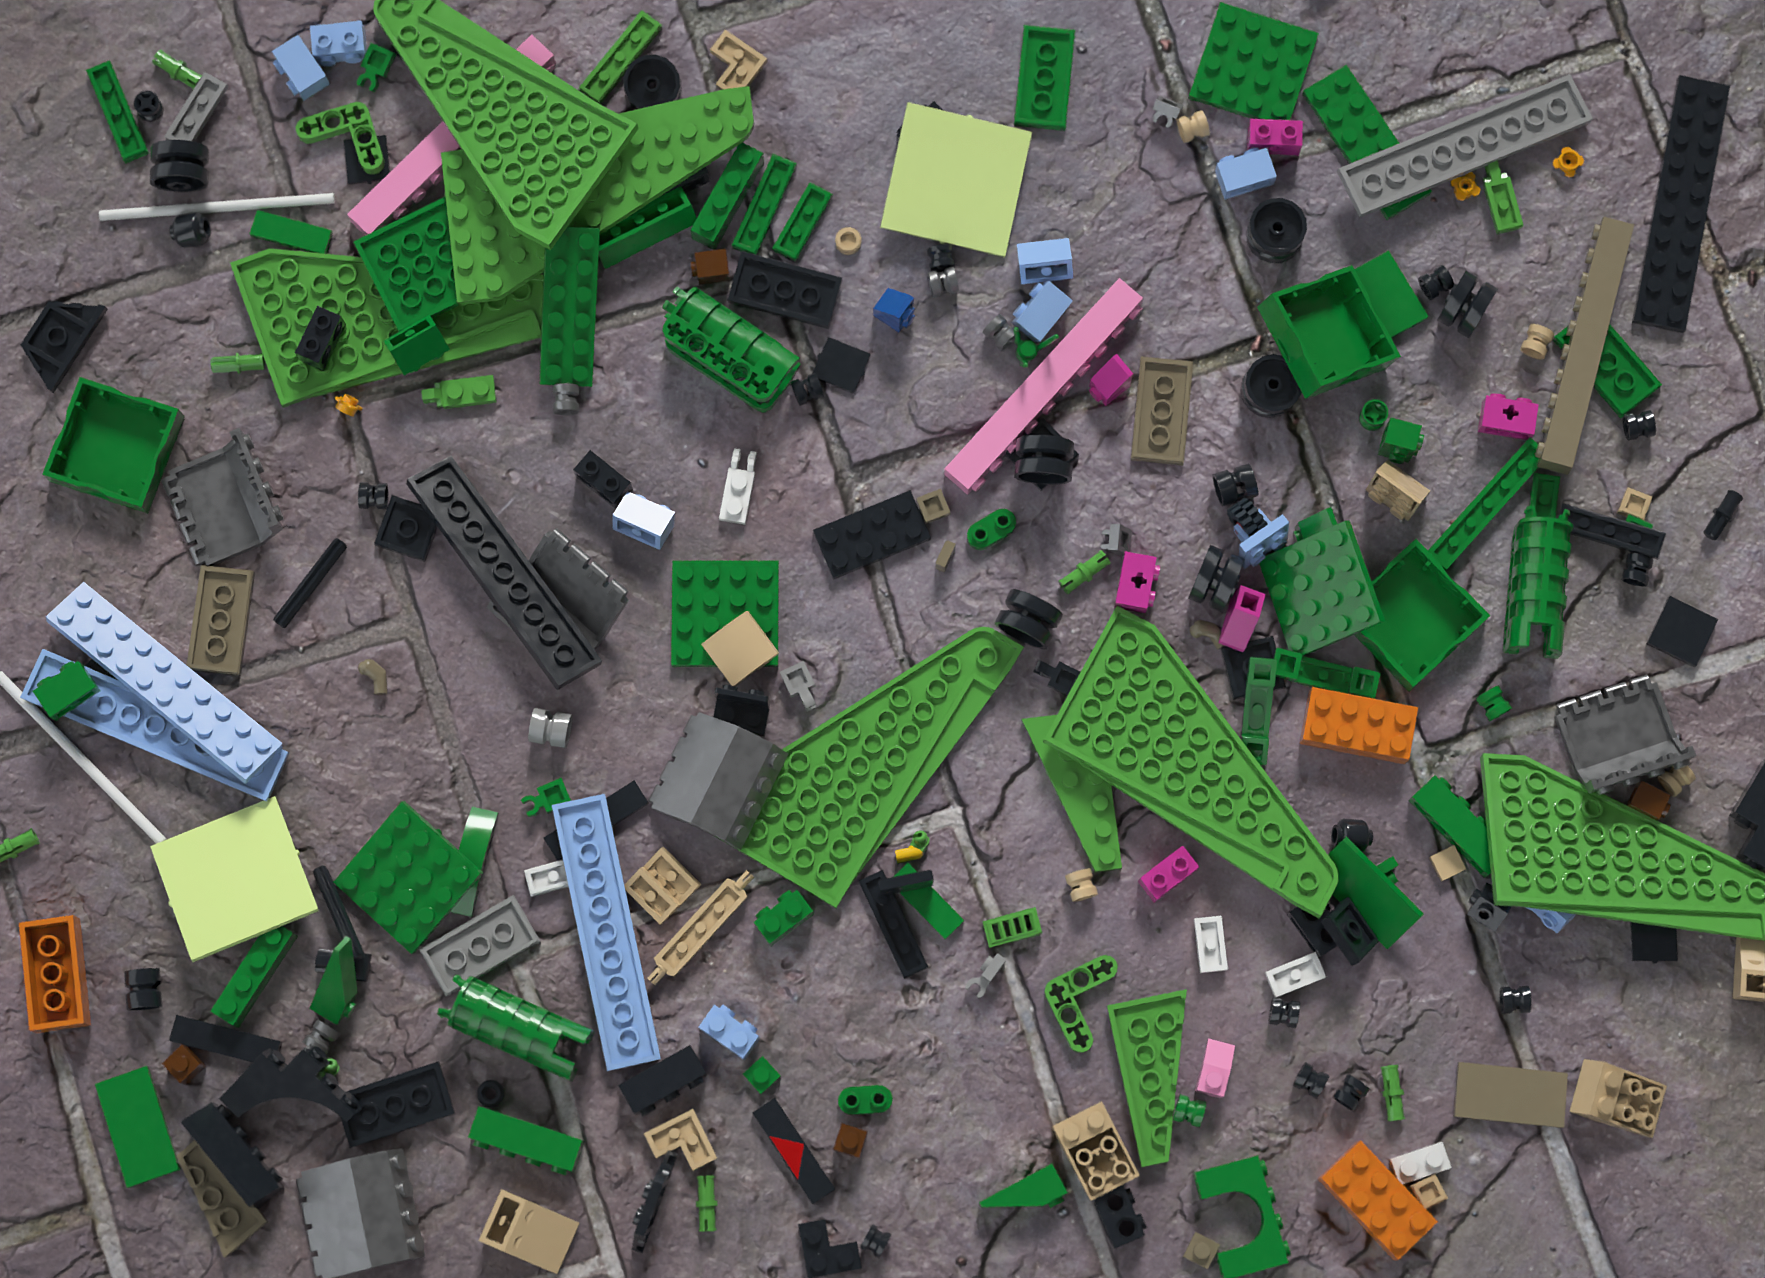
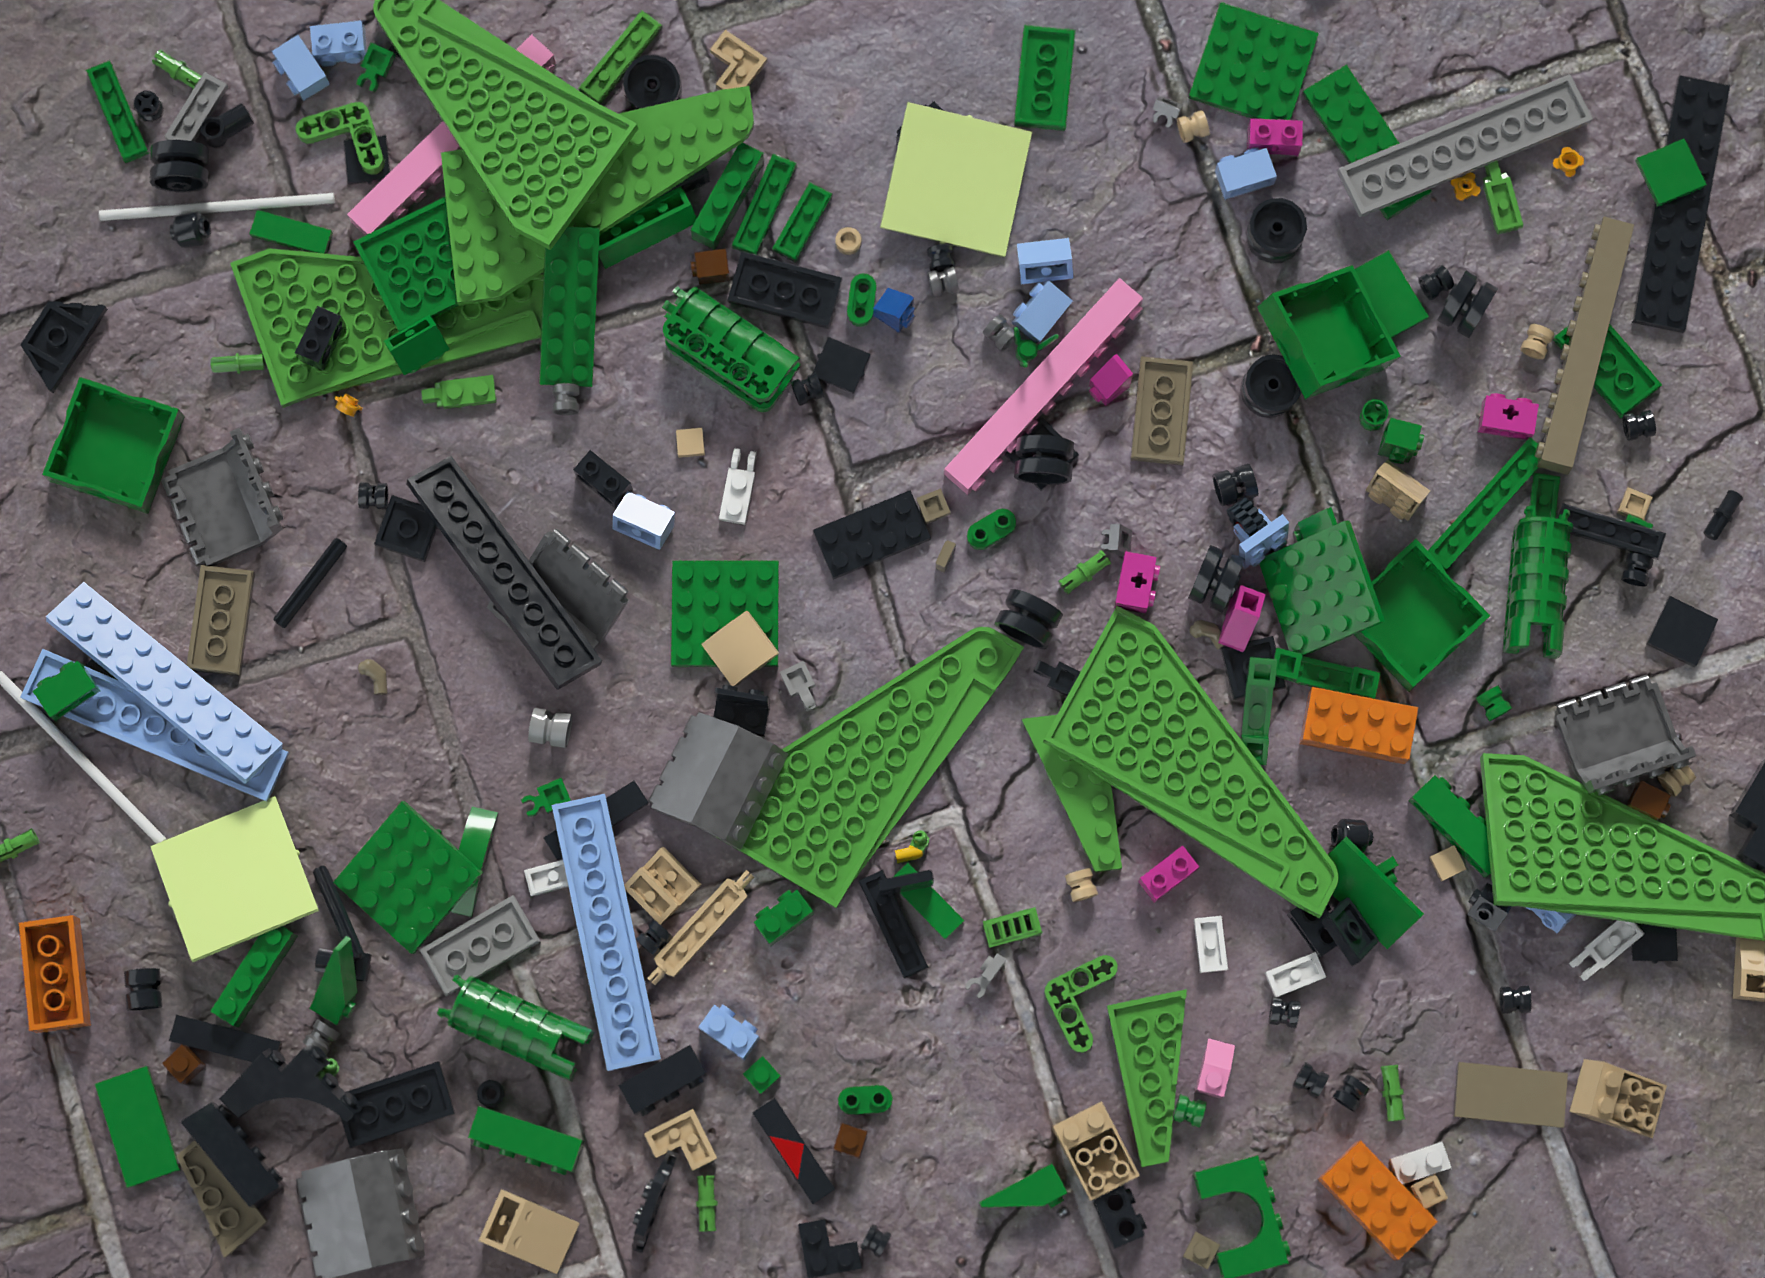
(228, 123): none -> black piece
(658, 933): none -> black wheel
(690, 442): none -> tan tile
(861, 300): none -> green plate
(1608, 946): none -> white hinge
(1670, 172): none -> green tile

